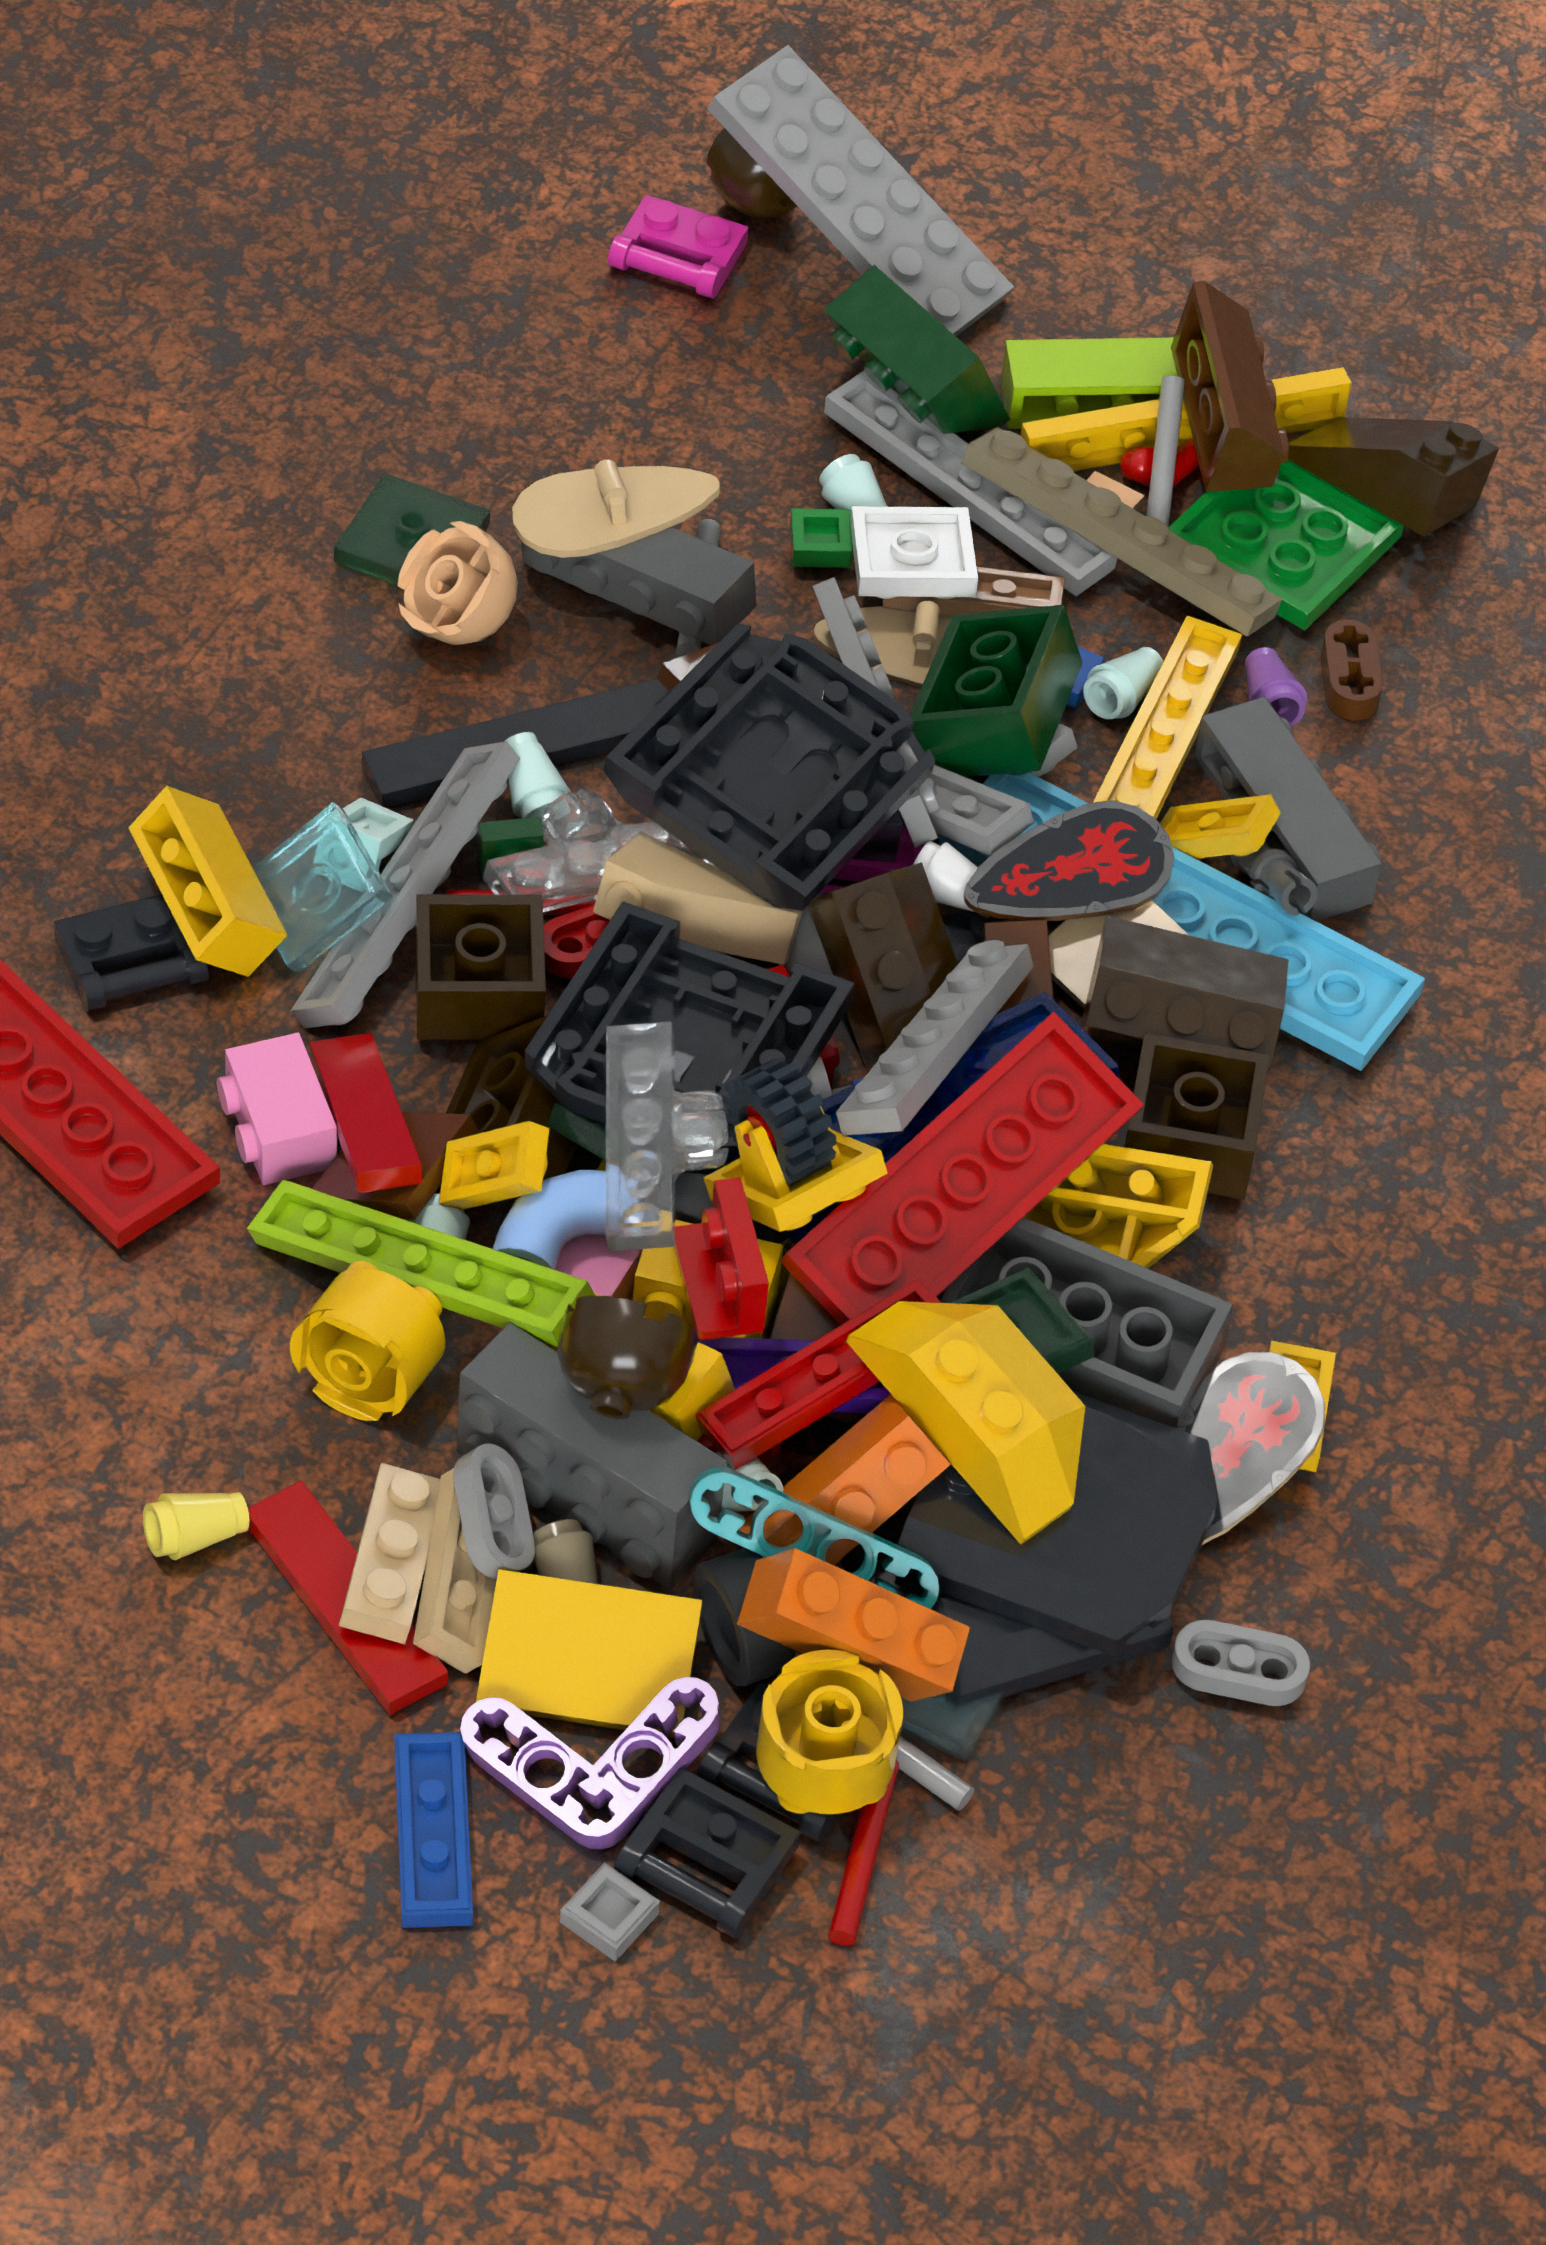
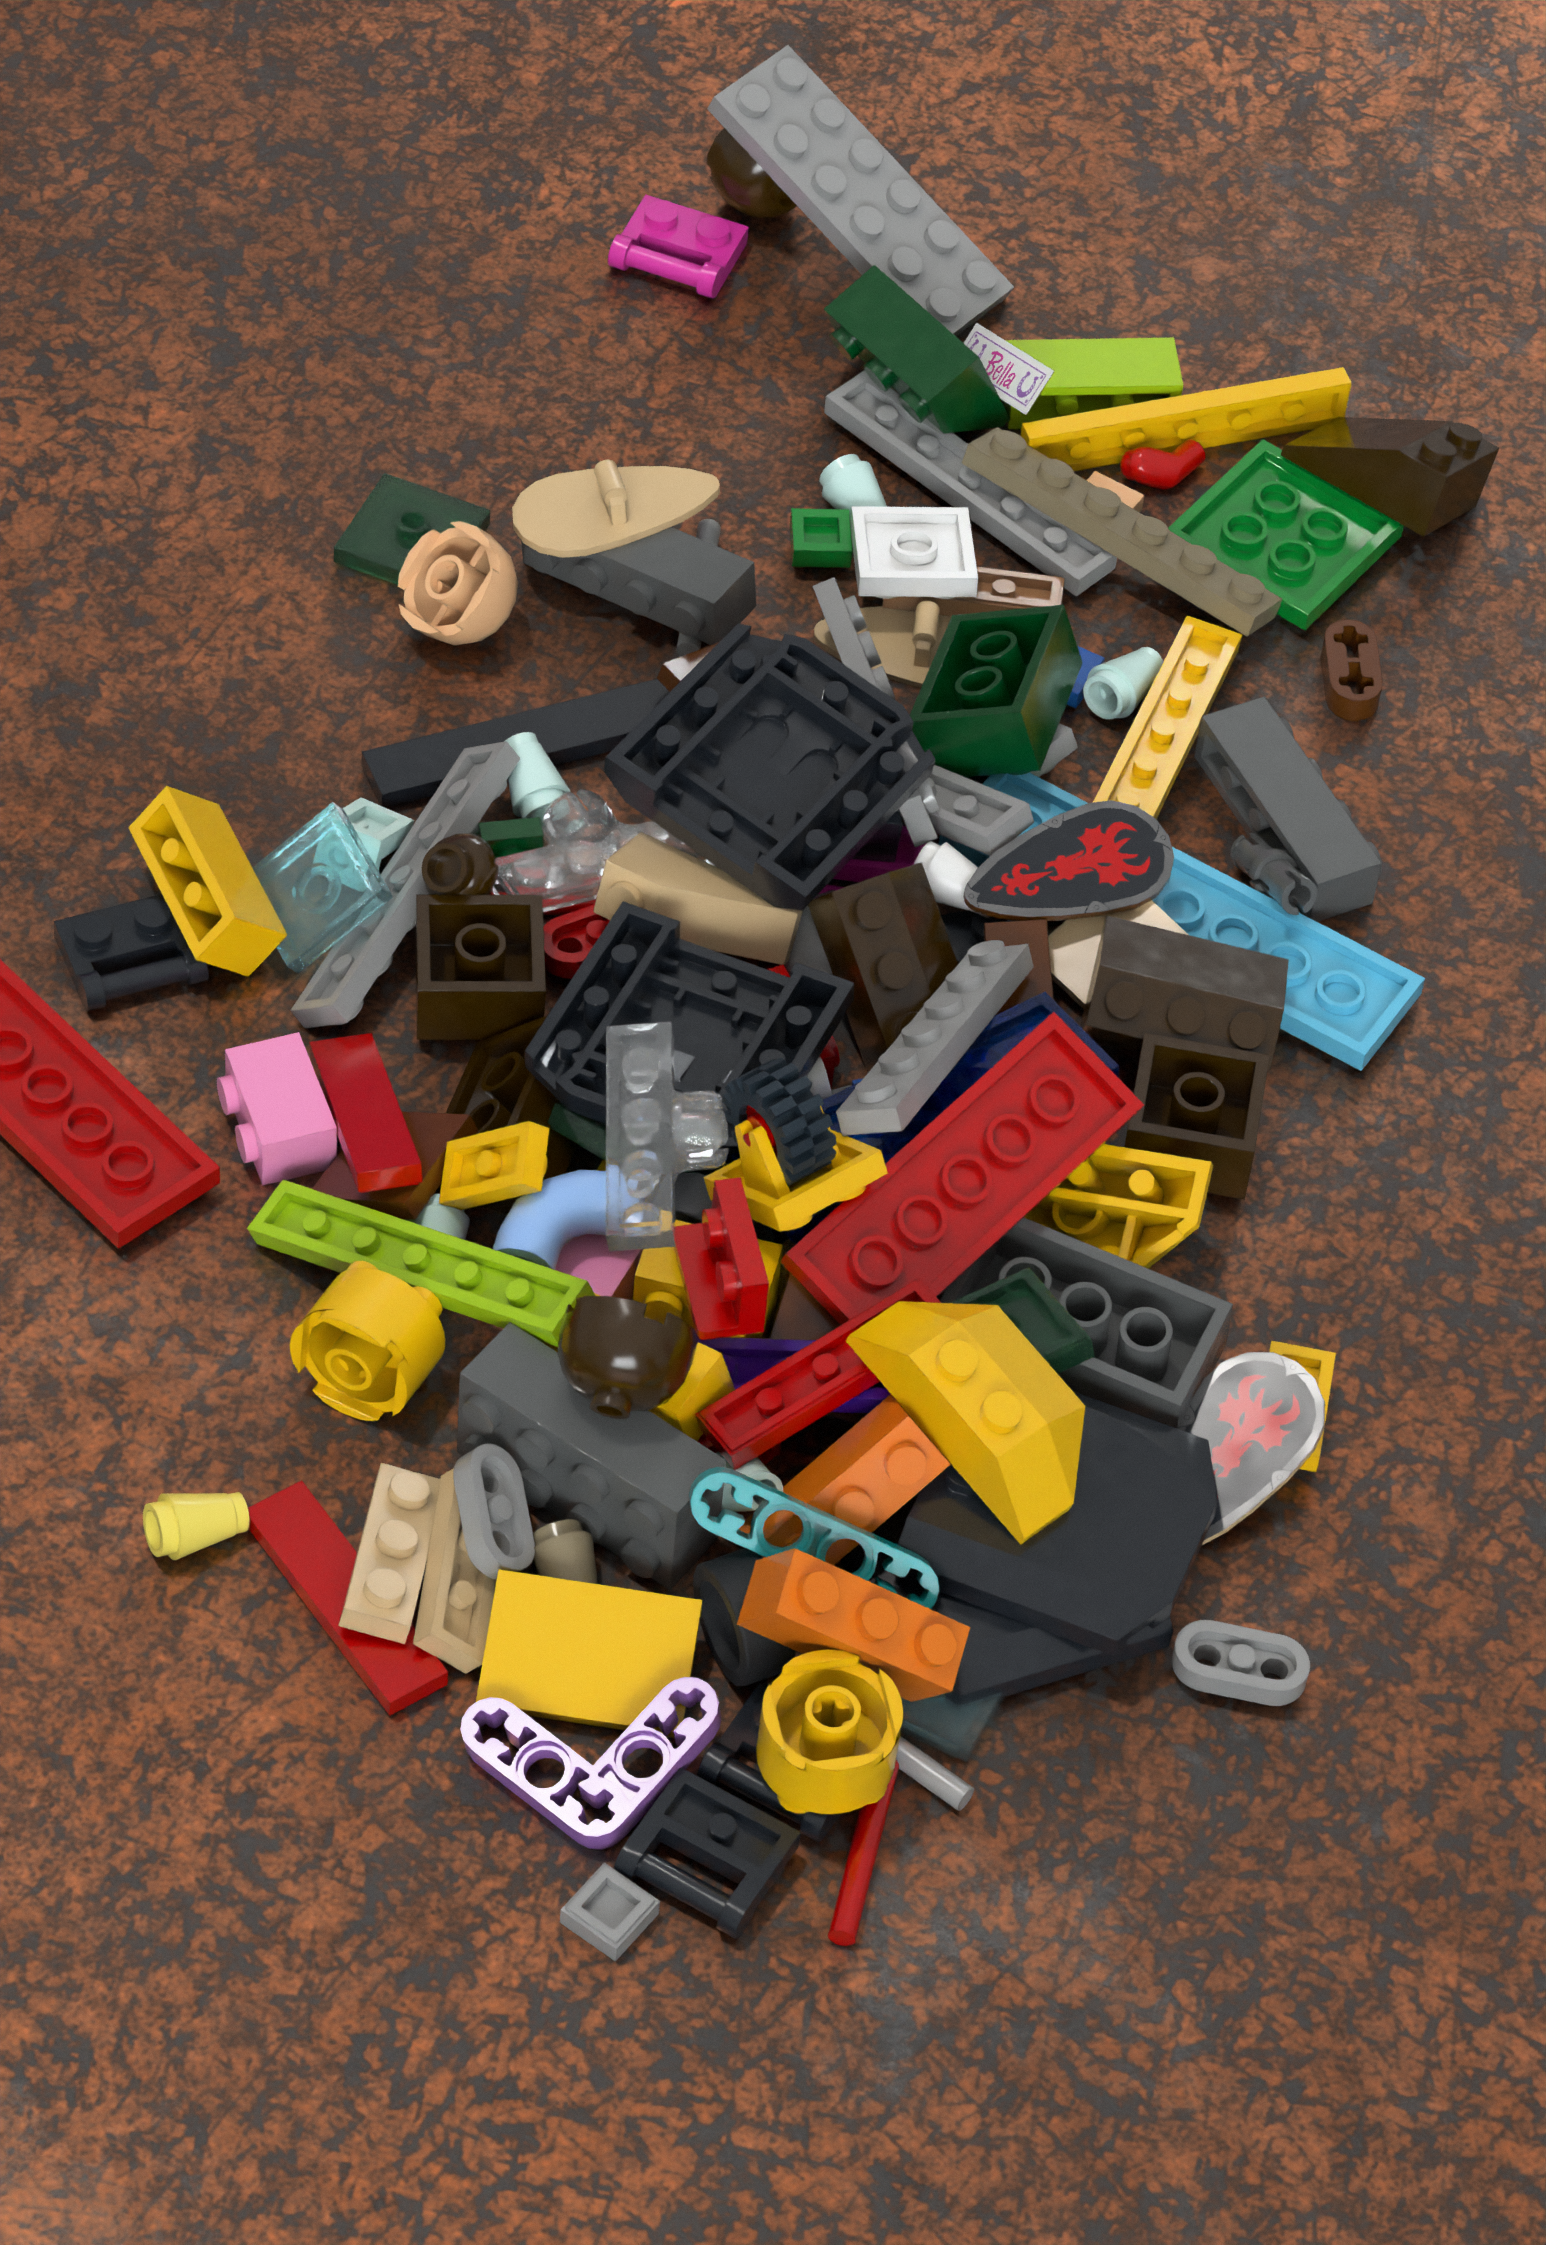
(433, 1830): blue tile -> none
(460, 866): none -> dark brown animal
(1013, 372): none -> white sticker
(1165, 448): light grey bar -> none
(1221, 826): yellow plate -> none
(1227, 393): reddish brown slope -> none
(1272, 678): medium lavender cone -> none

